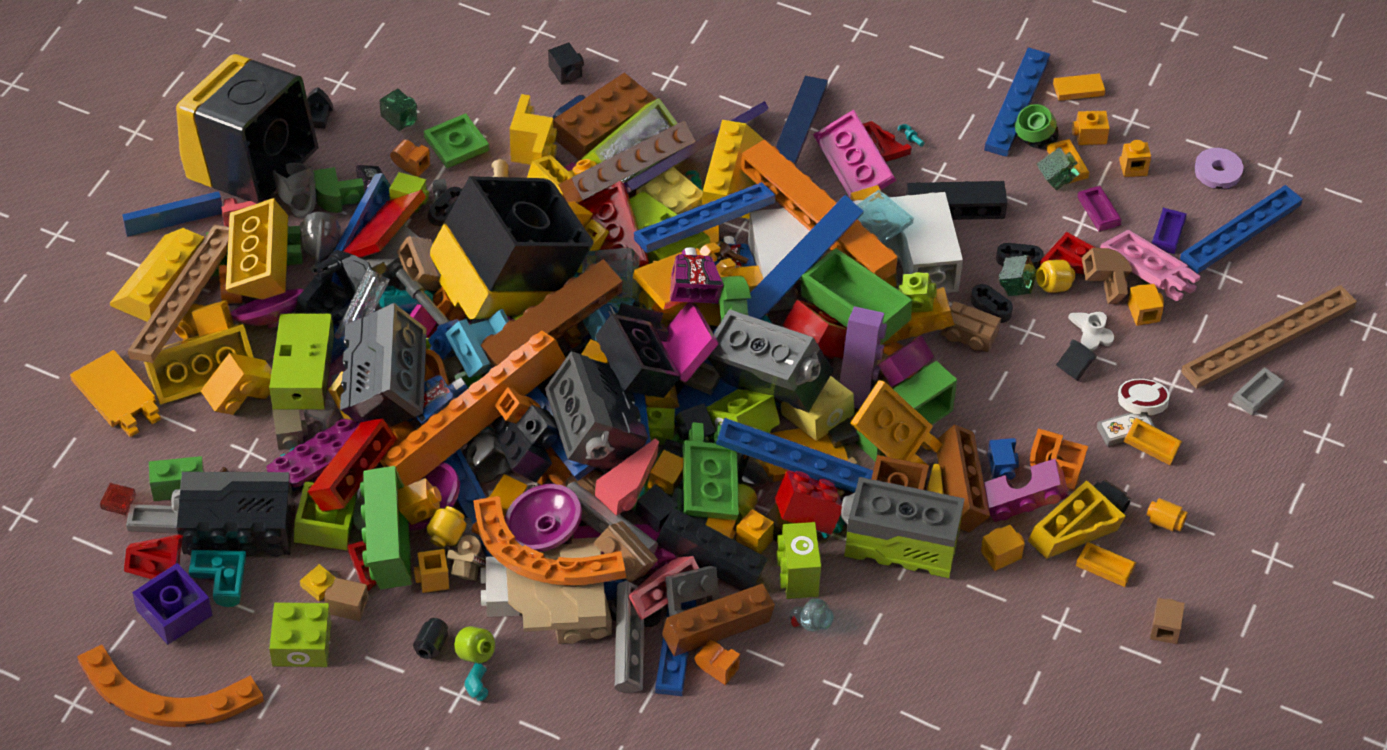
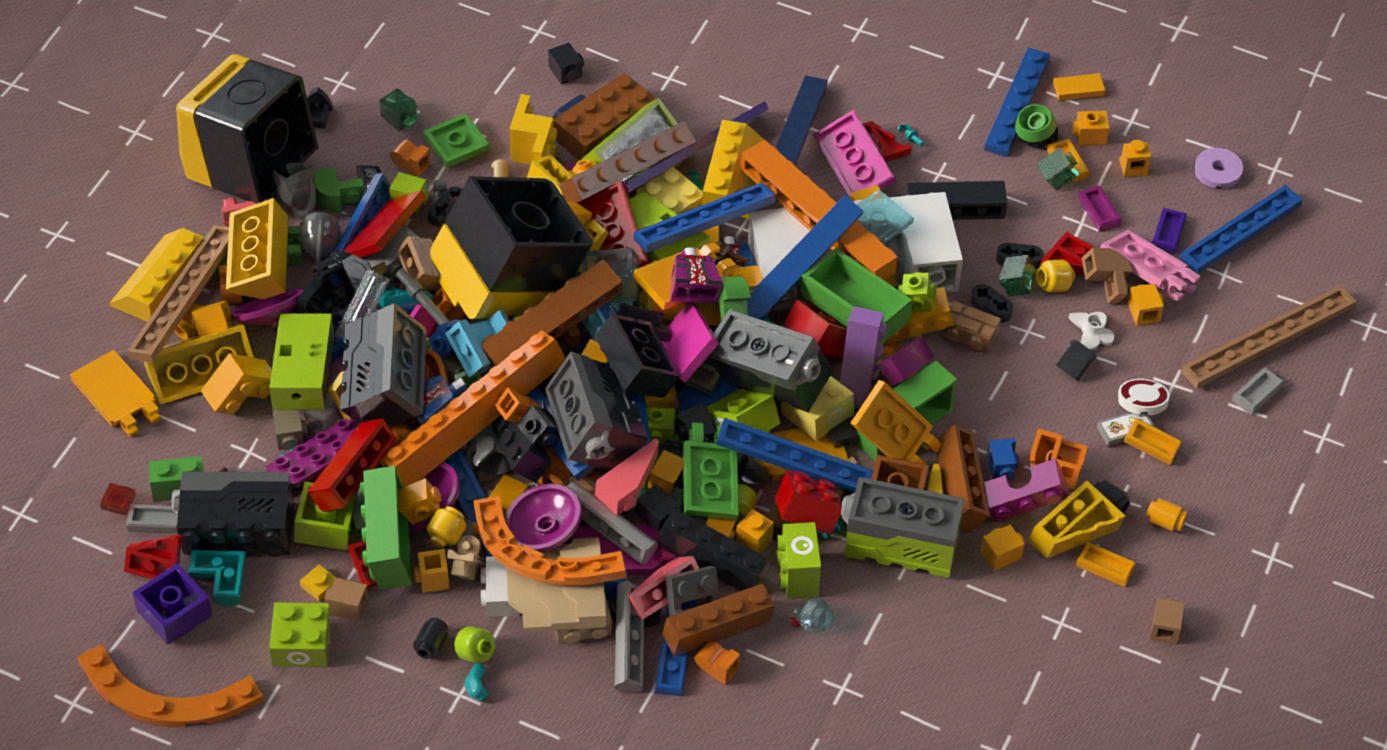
(172, 213): blue tile -> none
(635, 554): medium nougat brick -> none

